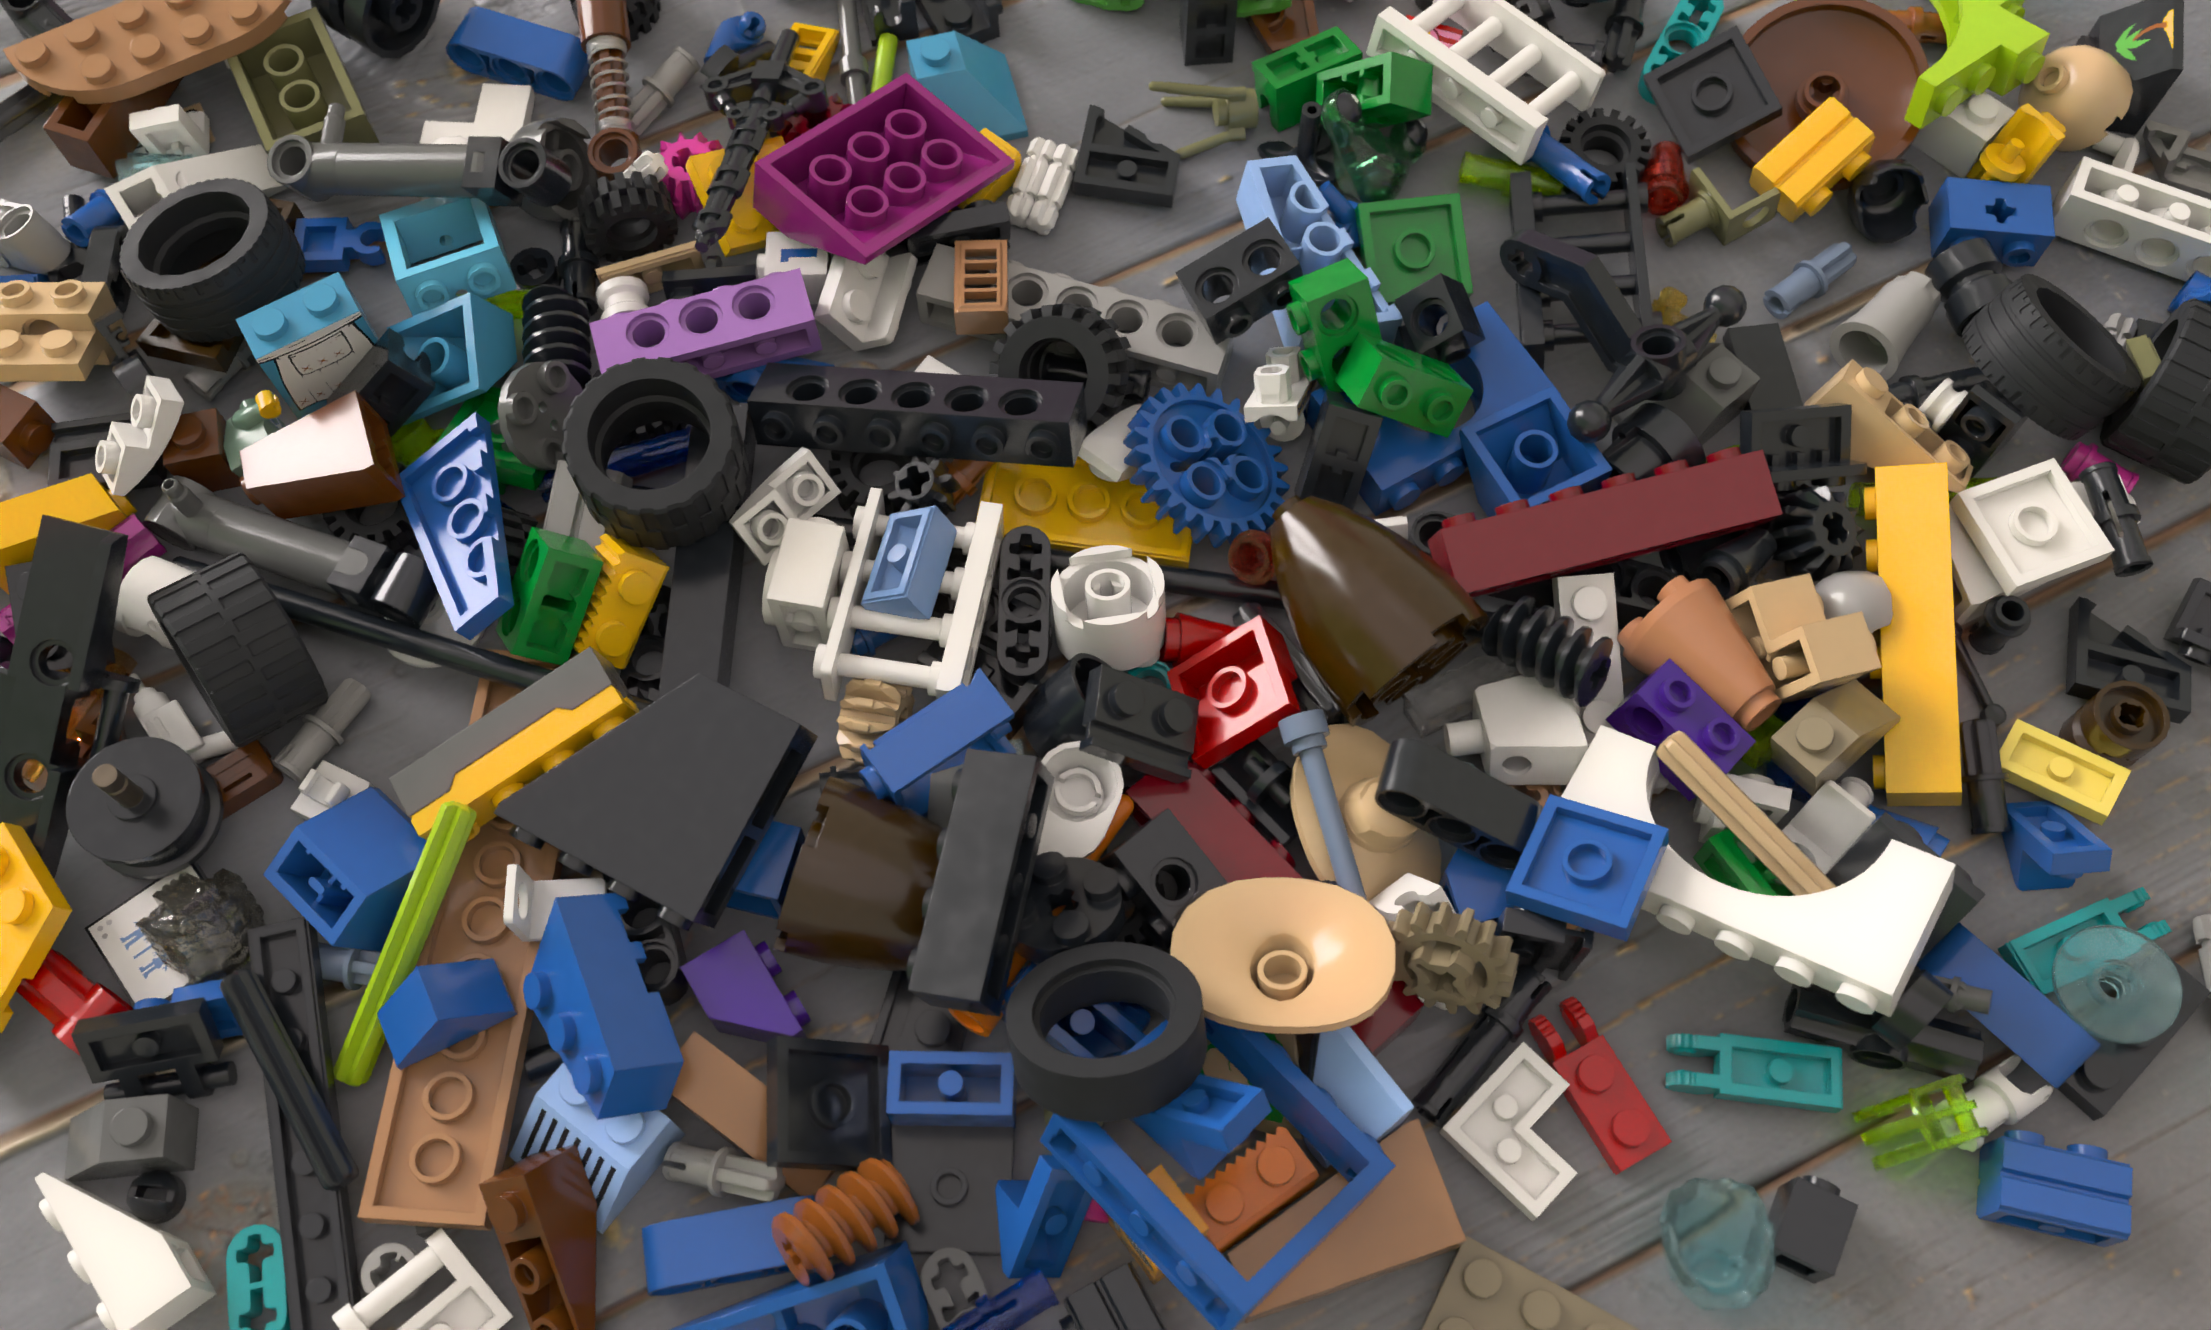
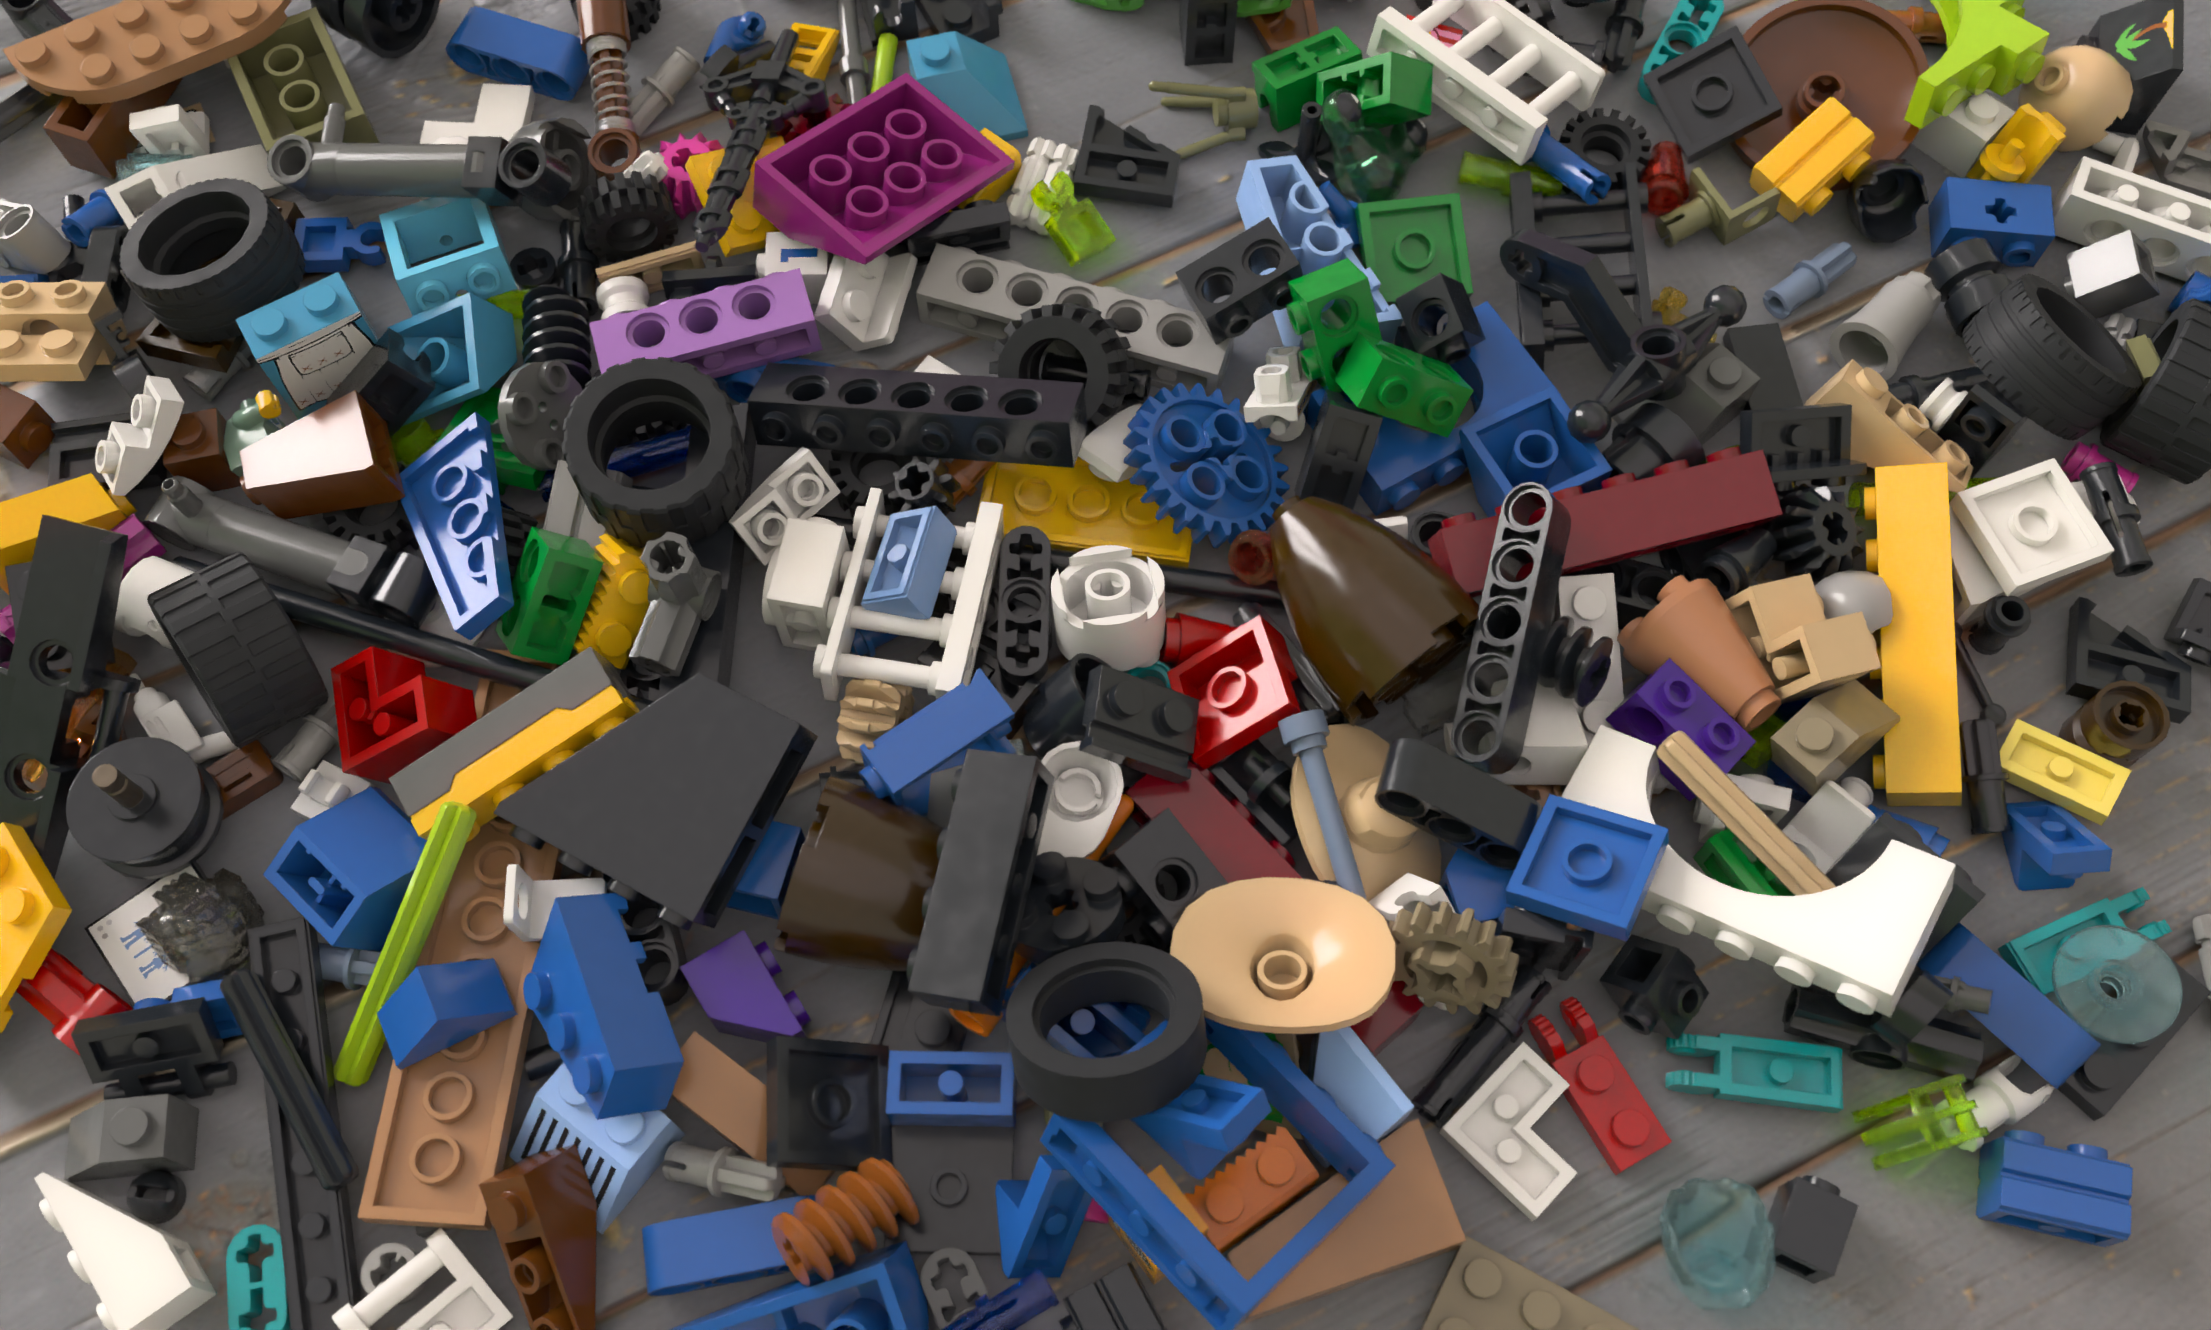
(393, 712): none -> red brick
(679, 598): none -> dark grey piece
(984, 316): medium nougat slope -> none
(1072, 224): none -> clear neon green plate
(1500, 604): none -> black beam
(1654, 987): none -> black brick
(2111, 274): none -> brick

